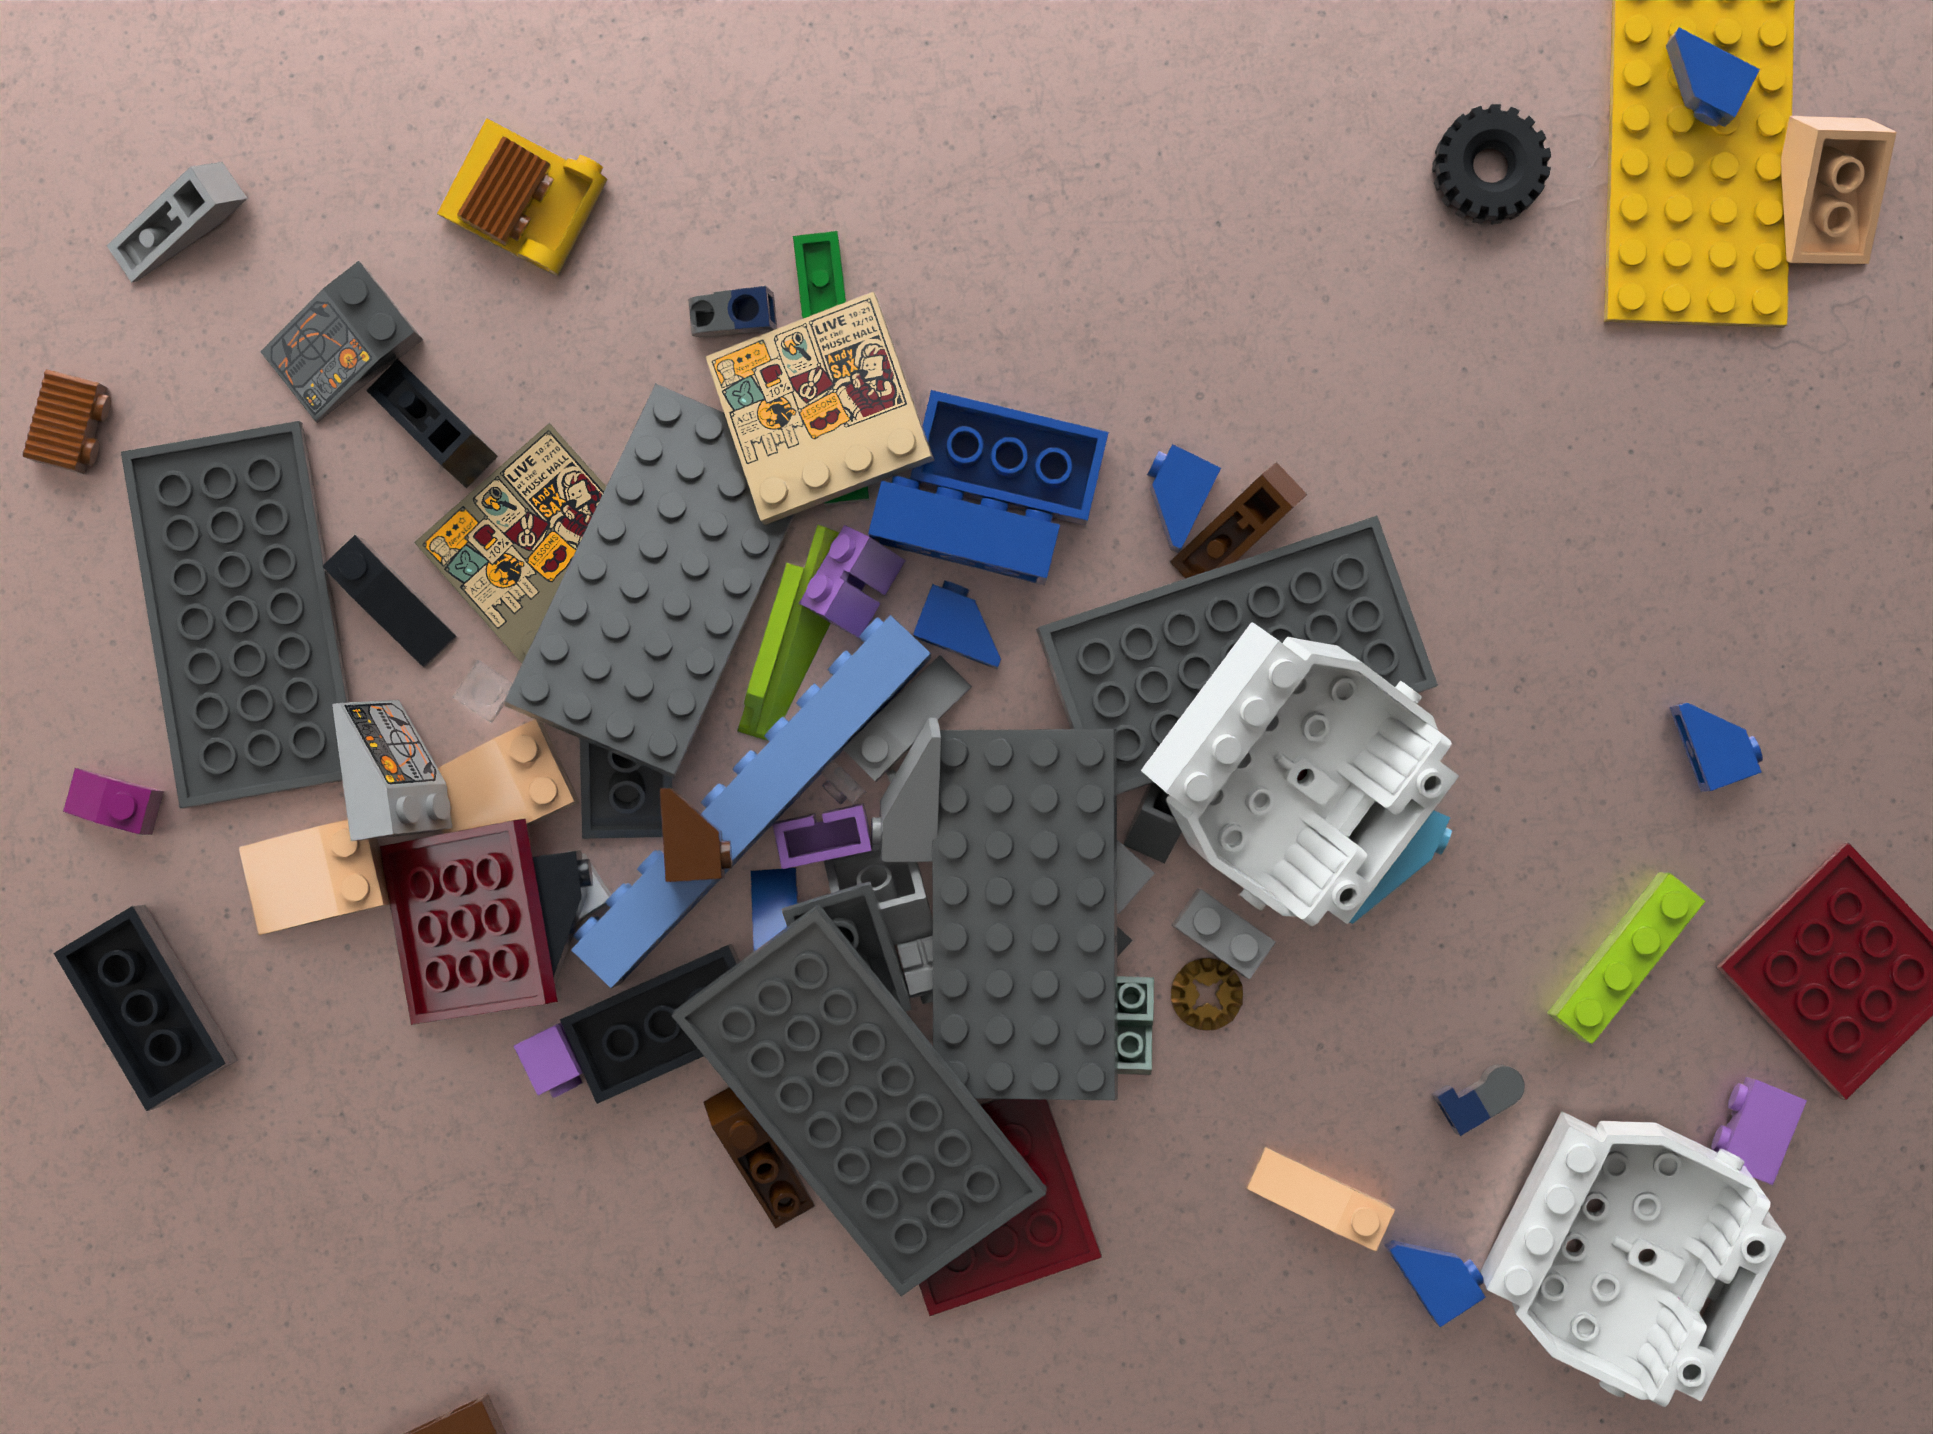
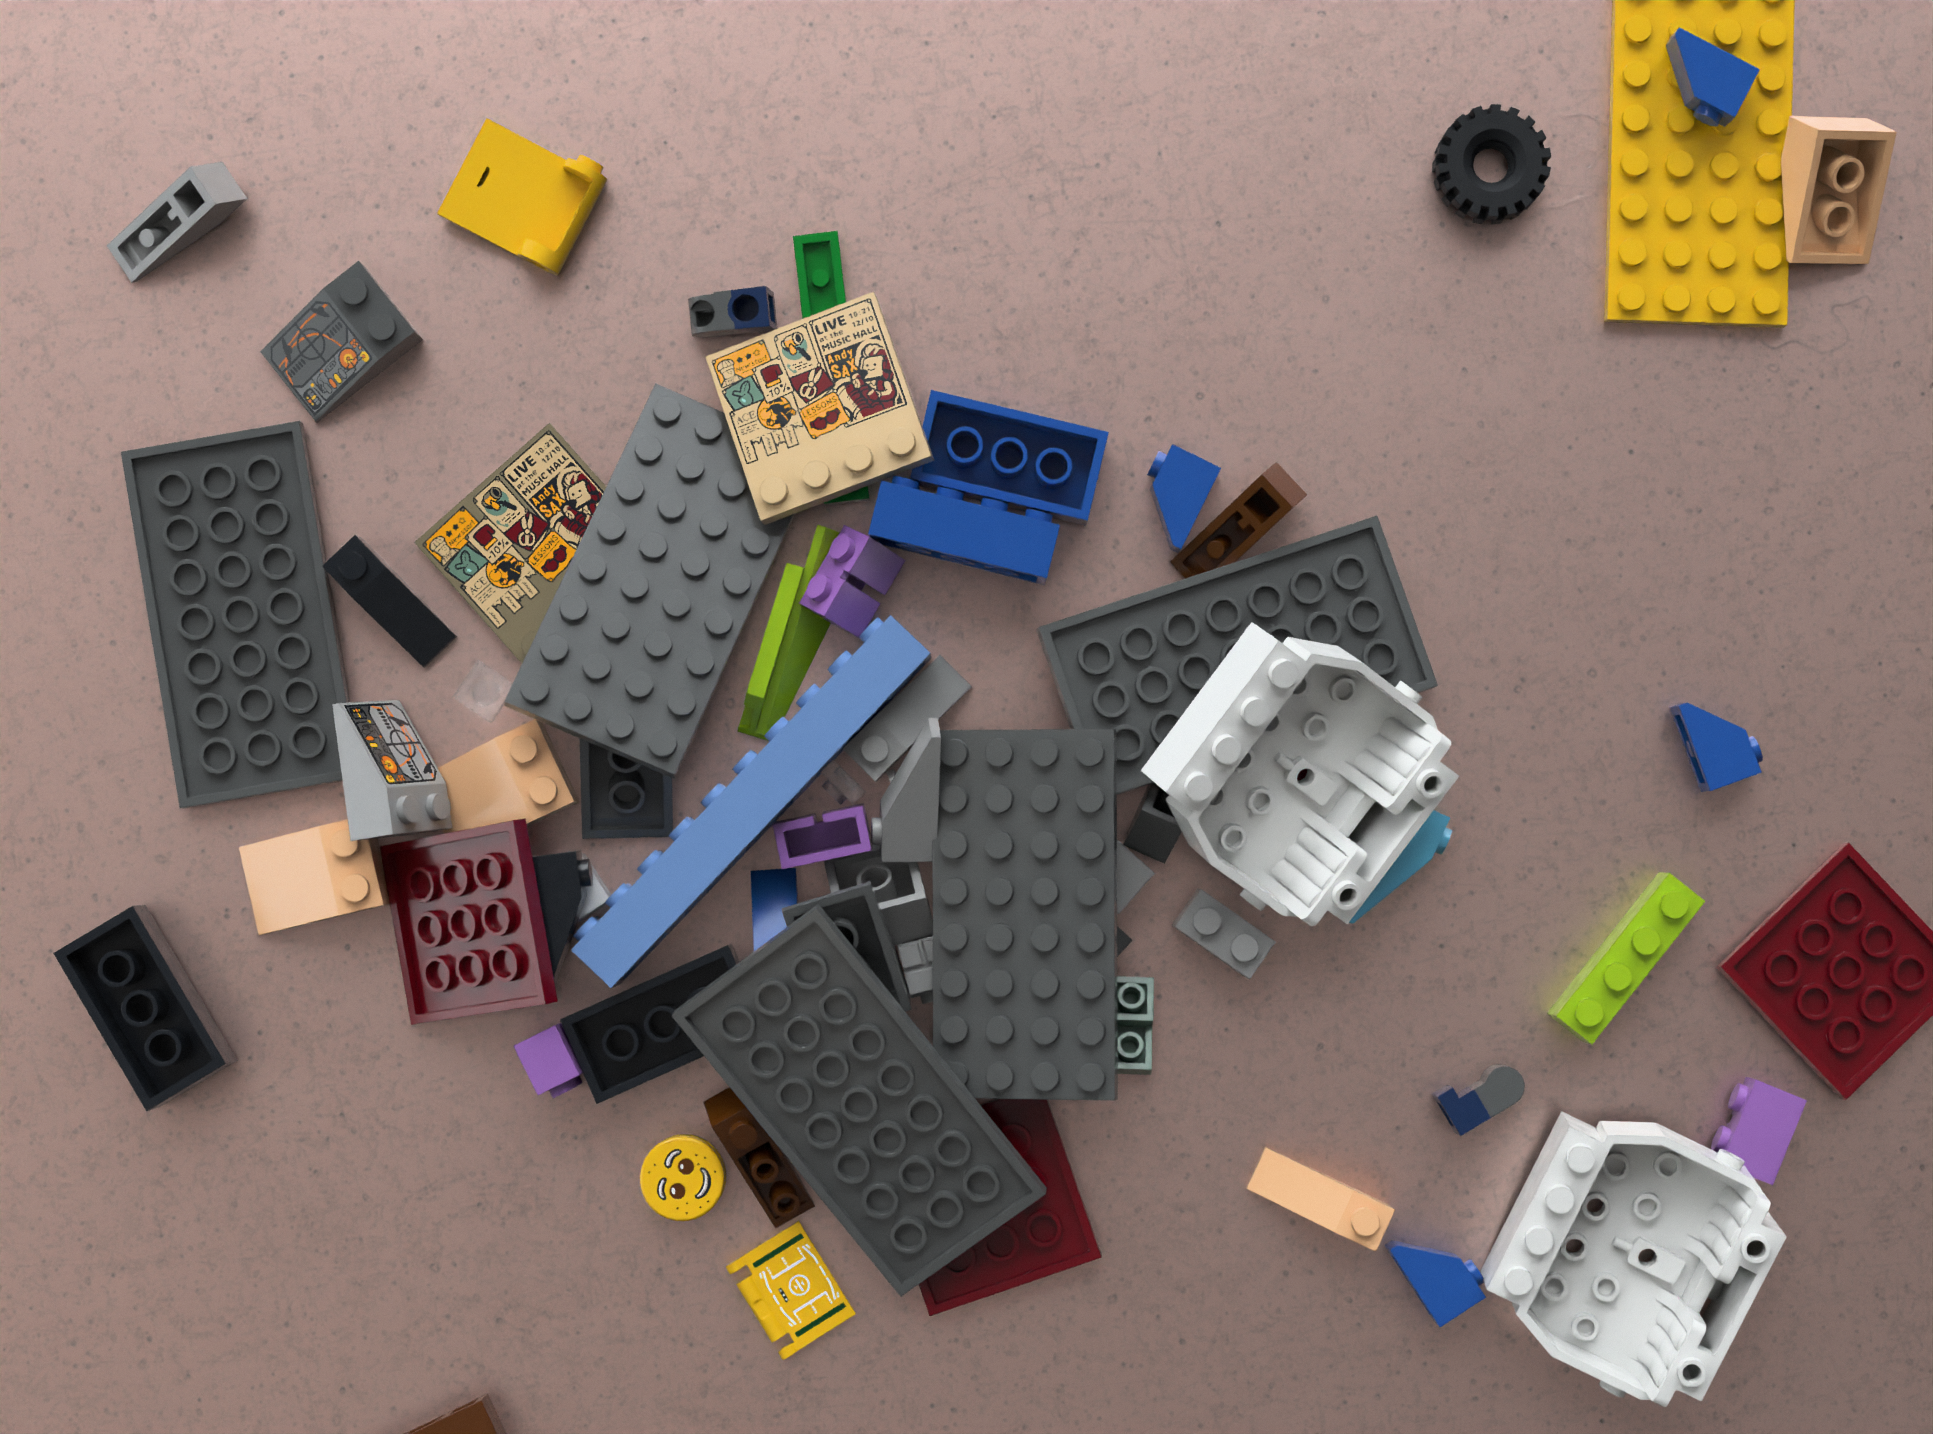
(67, 422): dark orange brick -> none
(113, 802): magenta slope -> none
(432, 423): black slope -> none
(505, 192): dark orange brick -> none
(683, 1177): none -> yellow head
(691, 842): reddish brown slope -> none
(791, 1289): none -> yellow piece
(956, 625): blue slope -> none
(1185, 994): pearl gold gear -> none

